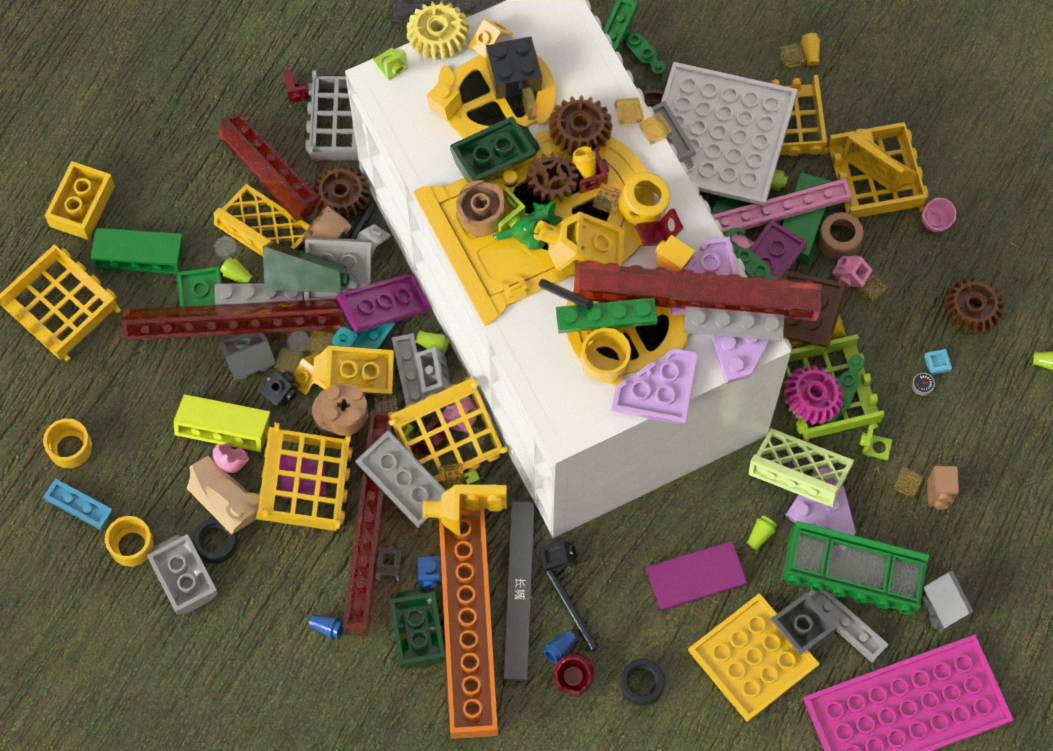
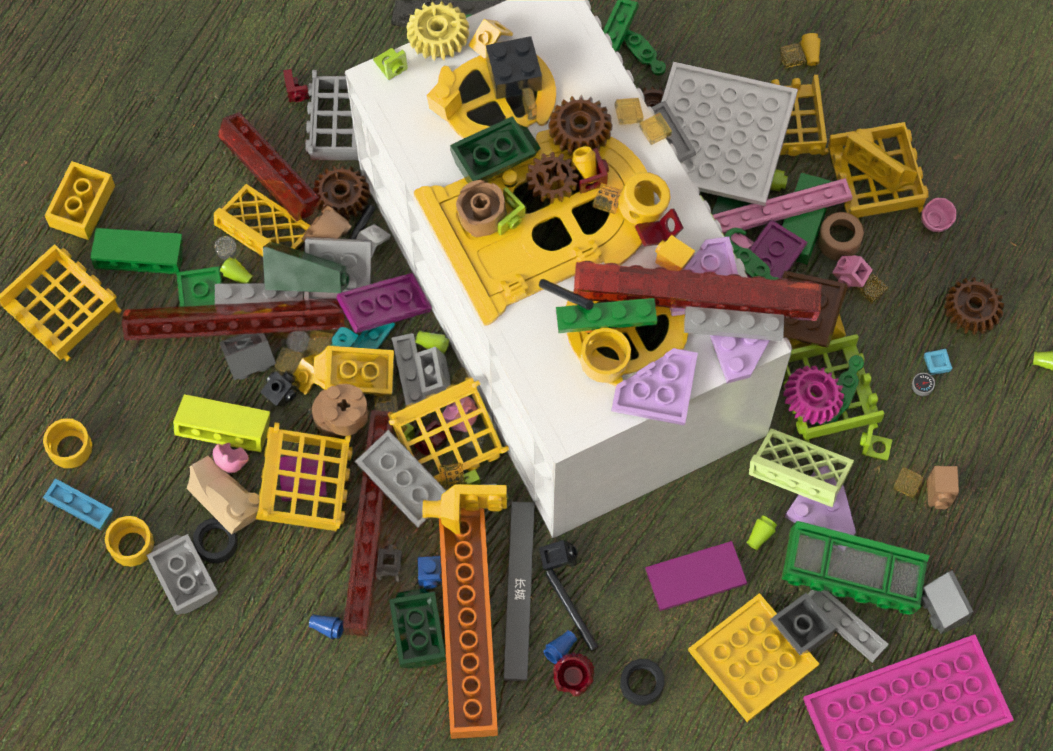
(524, 228): green animal -> none
(582, 239): yellow plate -> none

